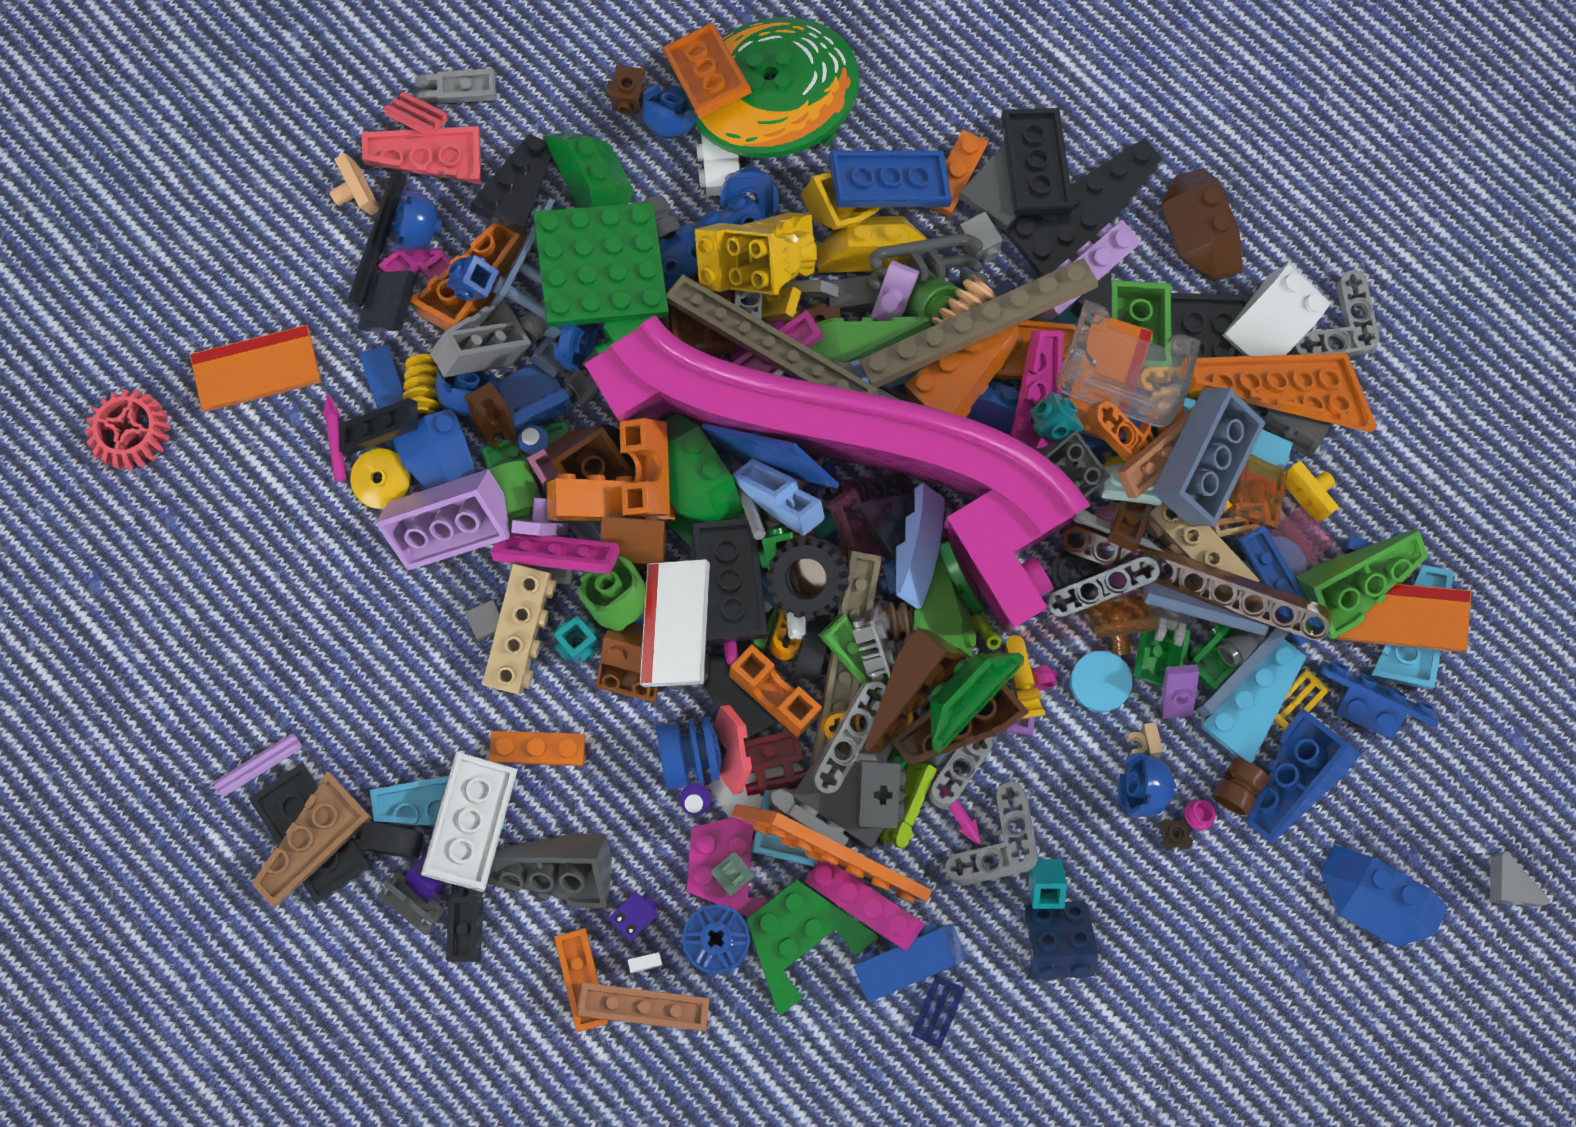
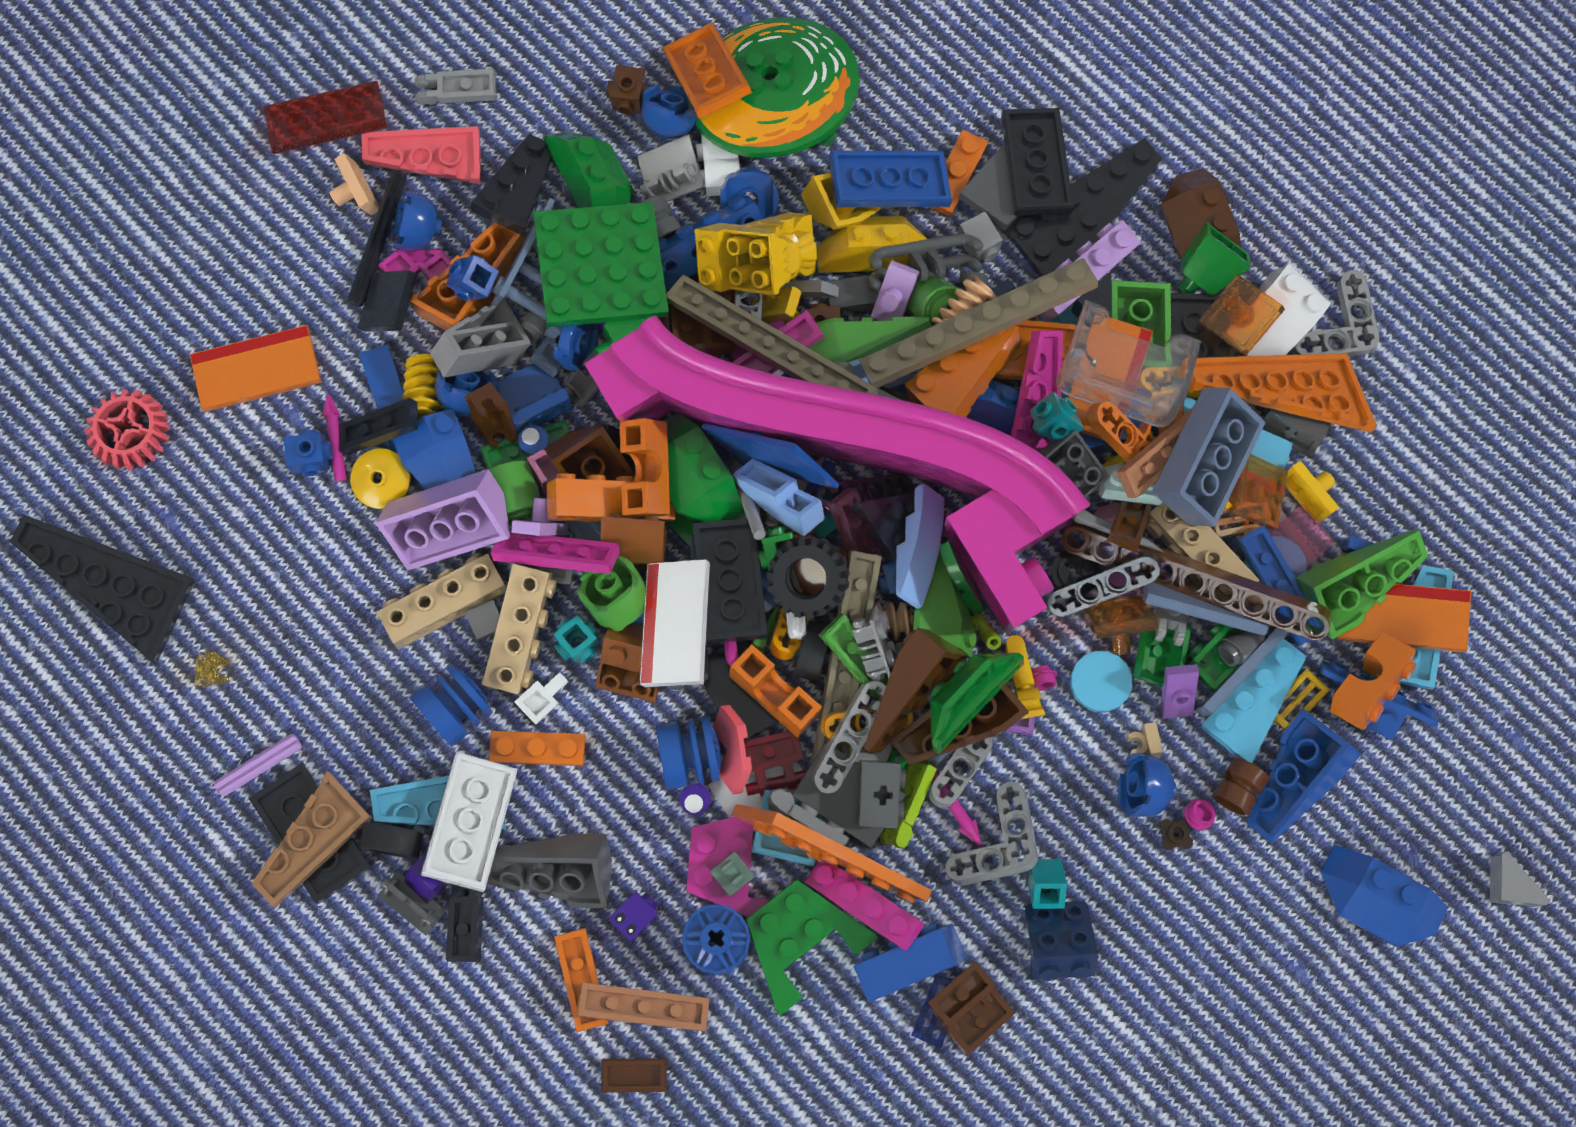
(121, 589): none -> black wing
(206, 670): none -> clear yellow tile
(307, 453): none -> blue brick
(325, 117): none -> clear red tile
(419, 110): coral tile -> none
(441, 601): none -> tan brick
(451, 704): none -> blue wheel
(539, 700): none -> white plate
(634, 1075): none -> reddish brown tile
(645, 962): white tile -> none
(670, 170): none -> light grey hinge
(970, 1008): none -> reddish brown slope
(1211, 262): none -> green torso
(1241, 315): none -> clear orange tile
(1362, 700): none -> orange arch

